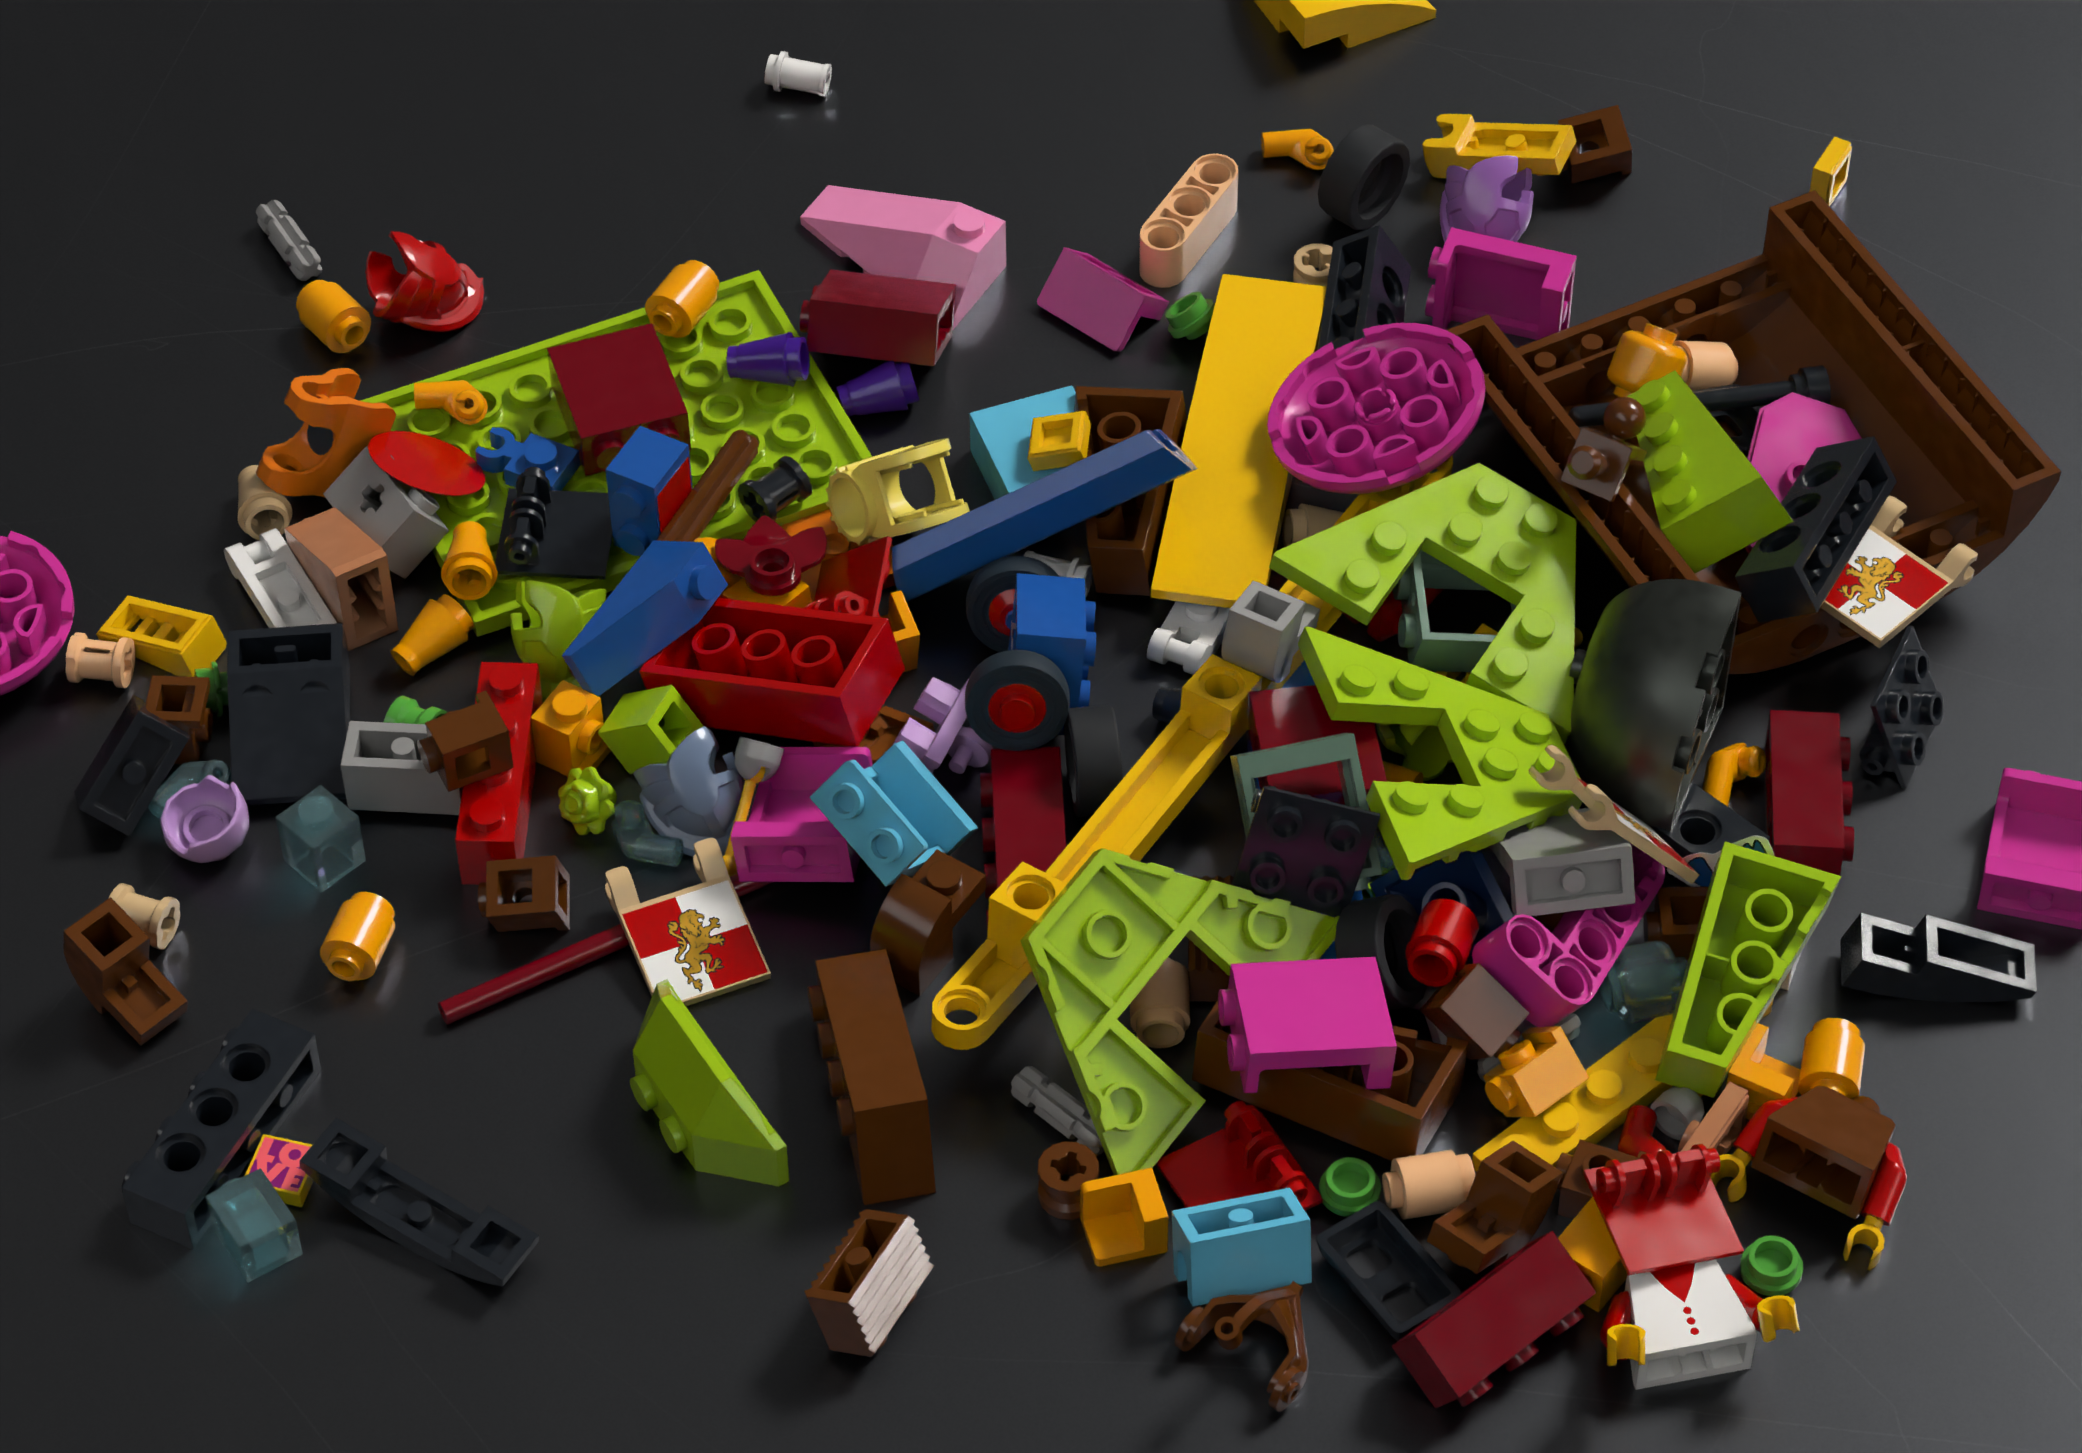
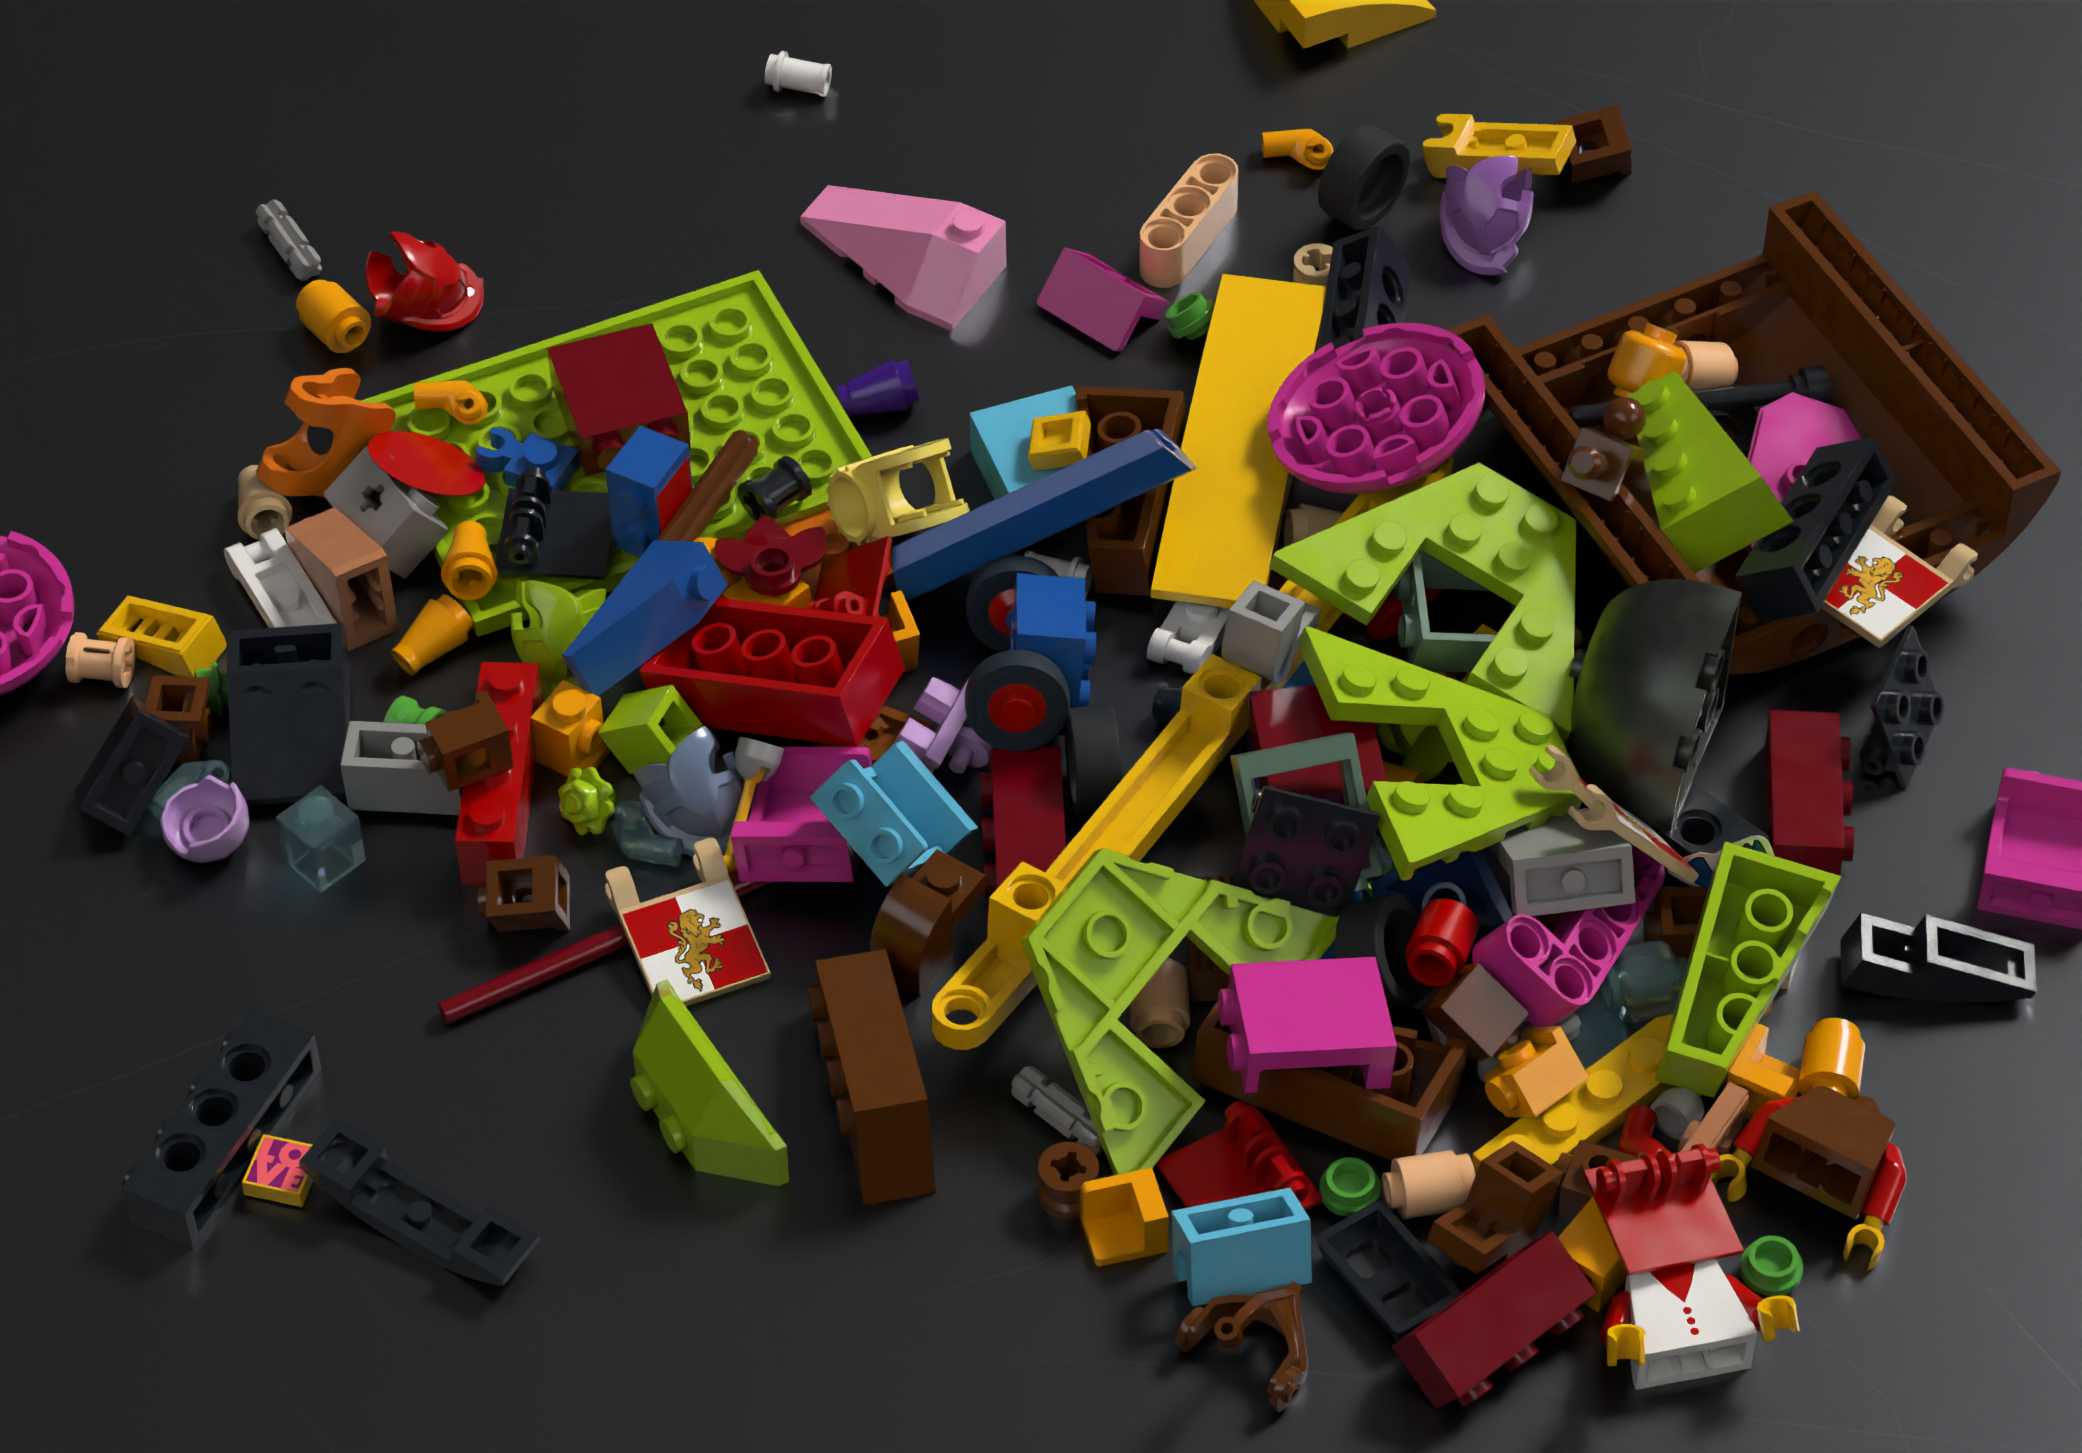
(114, 972): reddish brown brick -> none
(155, 917): tan bush -> none
(253, 1224): clear light blue brick -> none
(358, 936): light orange brick -> none
(682, 299): light orange brick -> none
(770, 360): dark purple cone -> none
(869, 1282): reddish brown brick -> none
(879, 317): dark red brick -> none
(1515, 283): dark pink panel -> none
(1731, 766): light orange arm -> none
(1831, 170): yellow tile -> none

